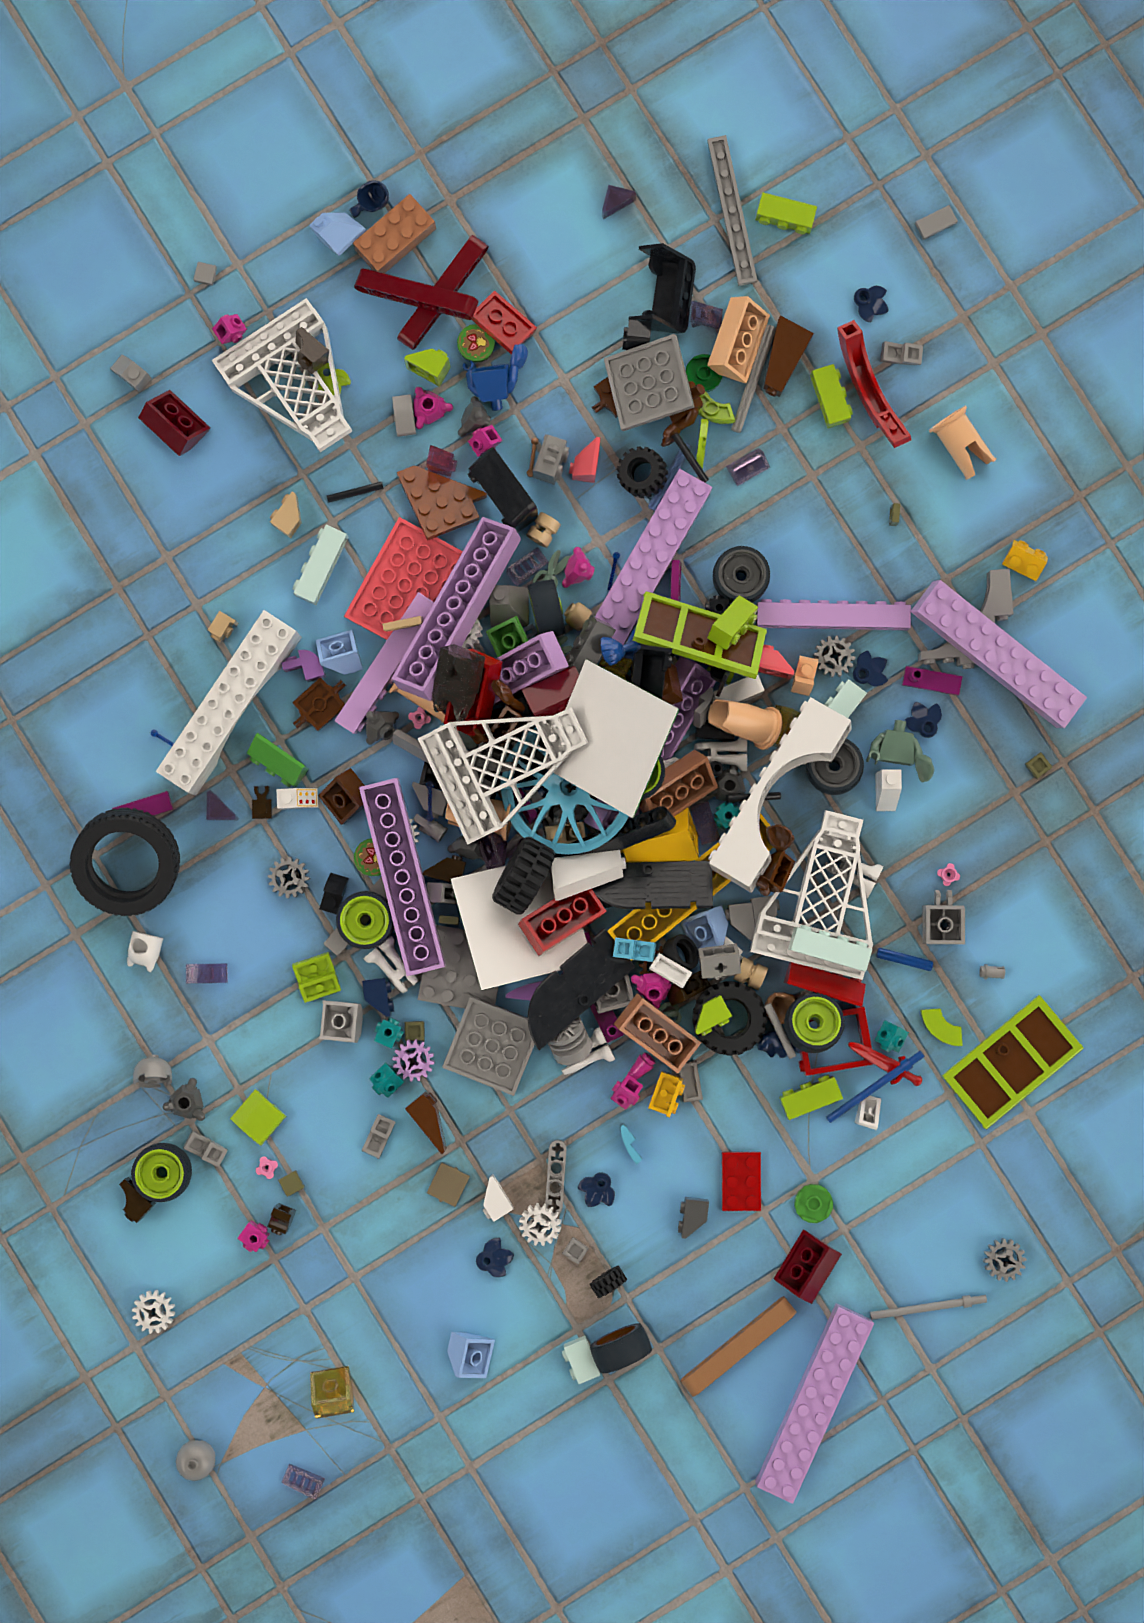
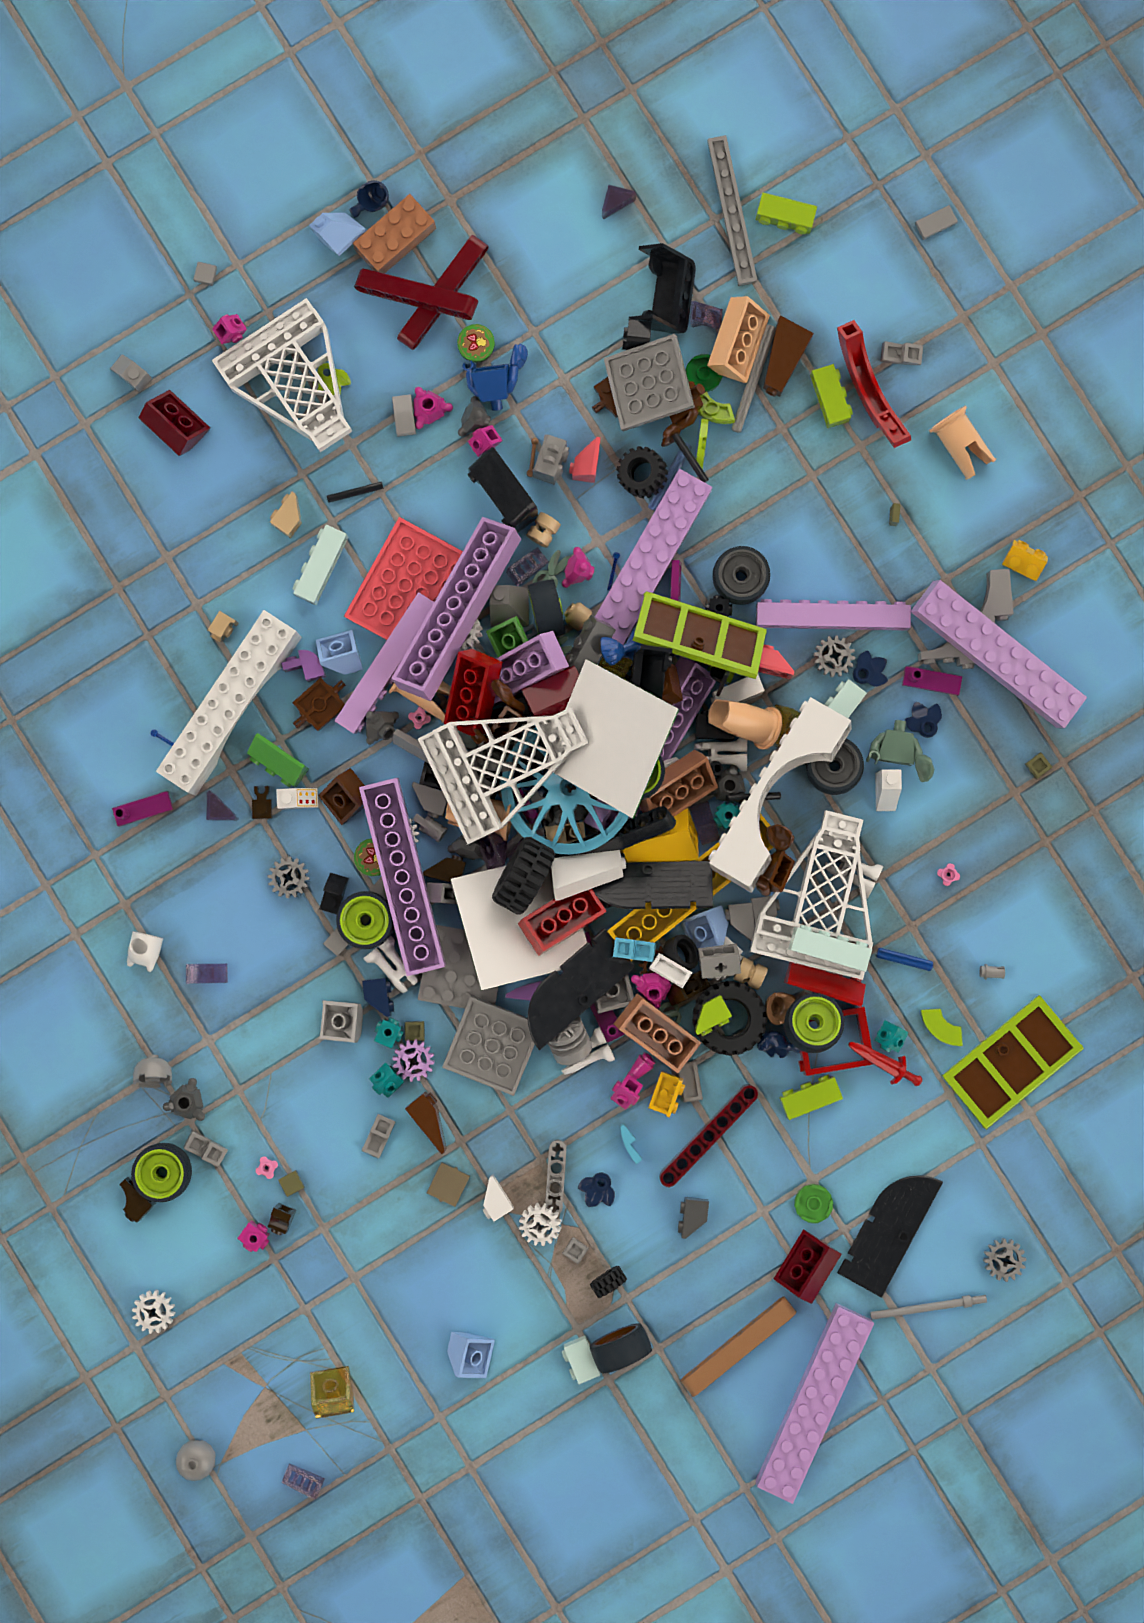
(111, 899): black tyre -> none
(258, 1117): lime slope -> none
(312, 353): dark brown arch -> none
(316, 977): lime slope -> none
(401, 624): tan tile -> none
(429, 365): lime slope -> none
(429, 817): clear blue hinge -> none
(439, 501): dark orange wing -> none
(441, 461): clear pink slope -> none
(448, 920): olive tile -> none
(457, 679): clear smoke brick -> none
(497, 1258): dark blue plate -> none
(503, 322): red plate -> none
(701, 712): light grey slope -> none
(704, 1144): none -> dark red beam
(733, 623): lime brick -> none
(741, 1181): red plate -> none
(748, 466): clear purple slope -> none
(780, 1031): light grey bar -> none
(804, 675): light nougat slope -> none
(868, 1112): white slope -> none
(873, 304): dark blue plate -> none
(885, 1240): none -> black door
(905, 1065): blue bar -> none
(953, 915): light grey hinge -> none

